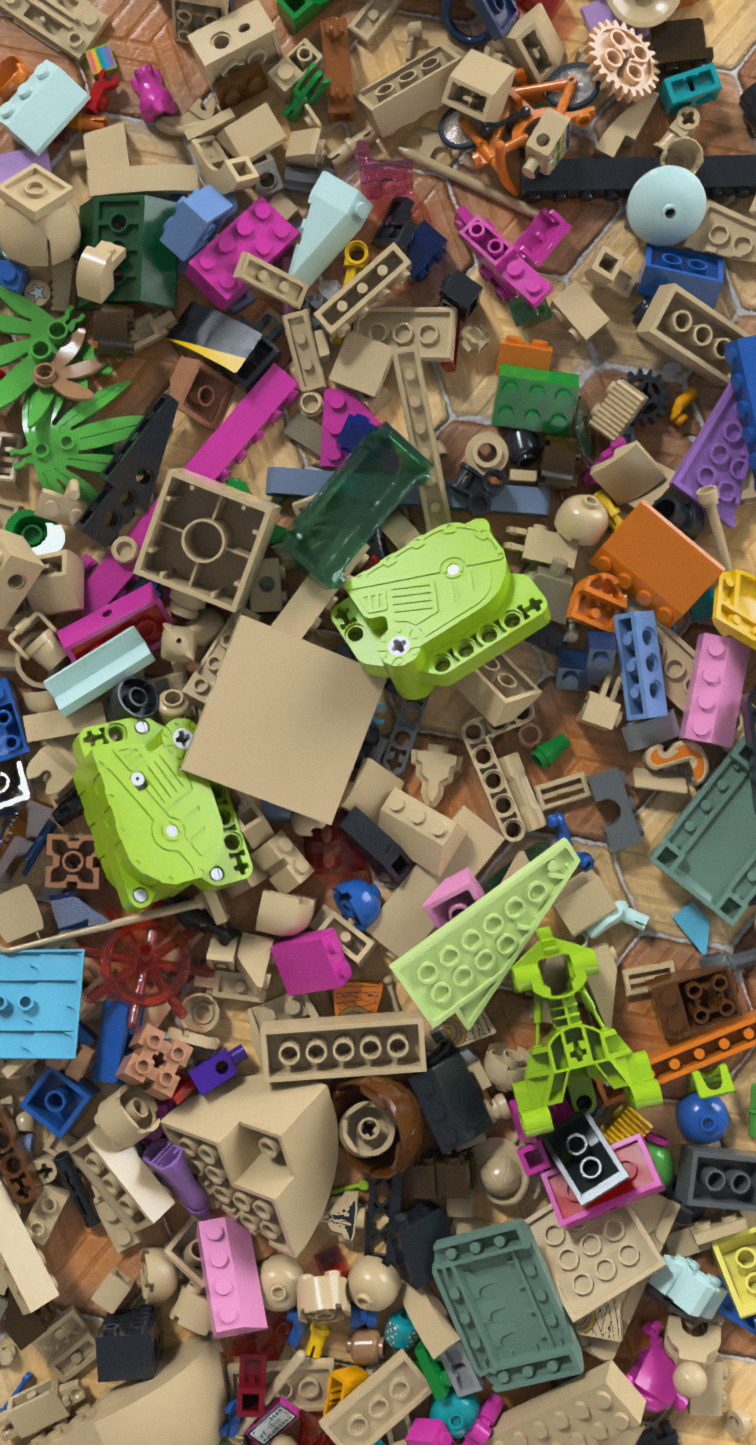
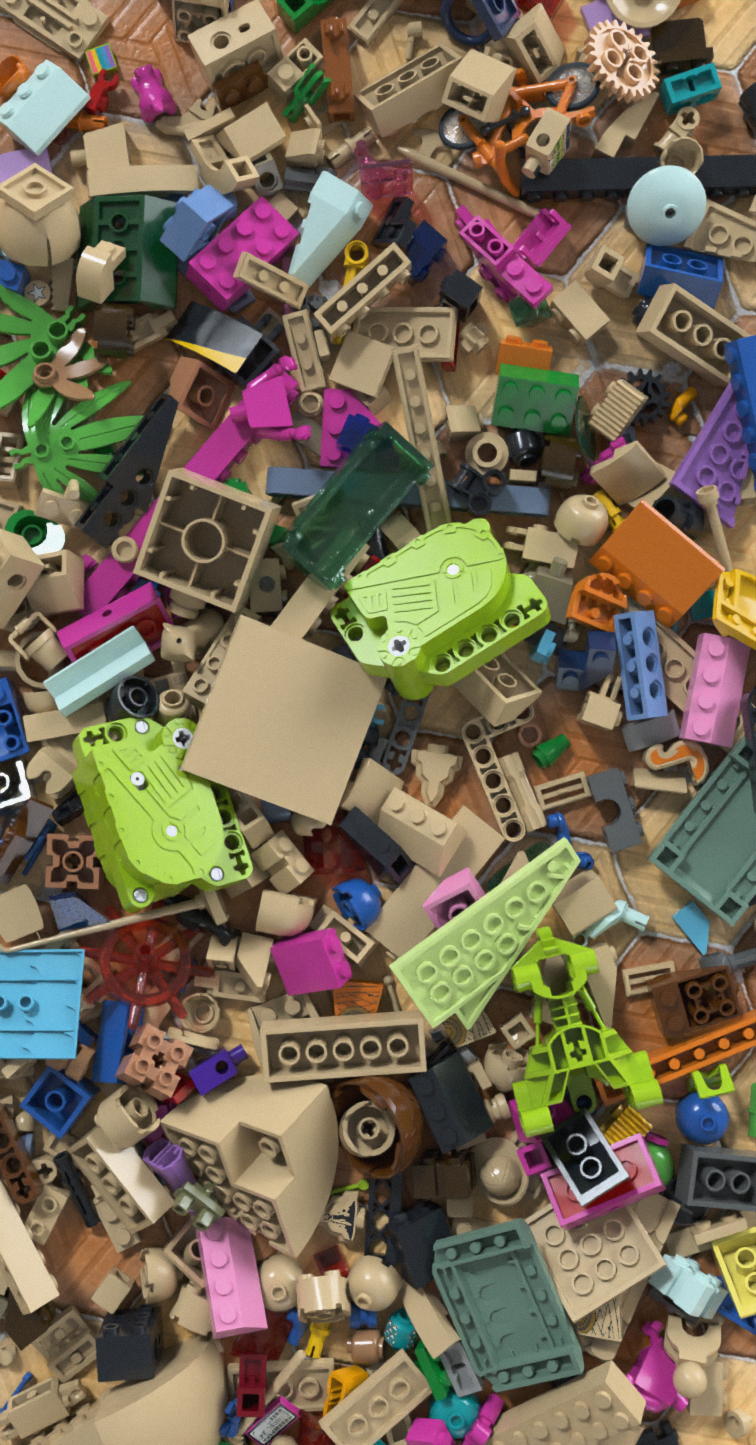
(200, 1201): none -> olive hips
(268, 406): none -> dark pink torso
(462, 422): none -> tan slope
(517, 1030): none -> tan slope
(544, 648): none -> medium azure plate

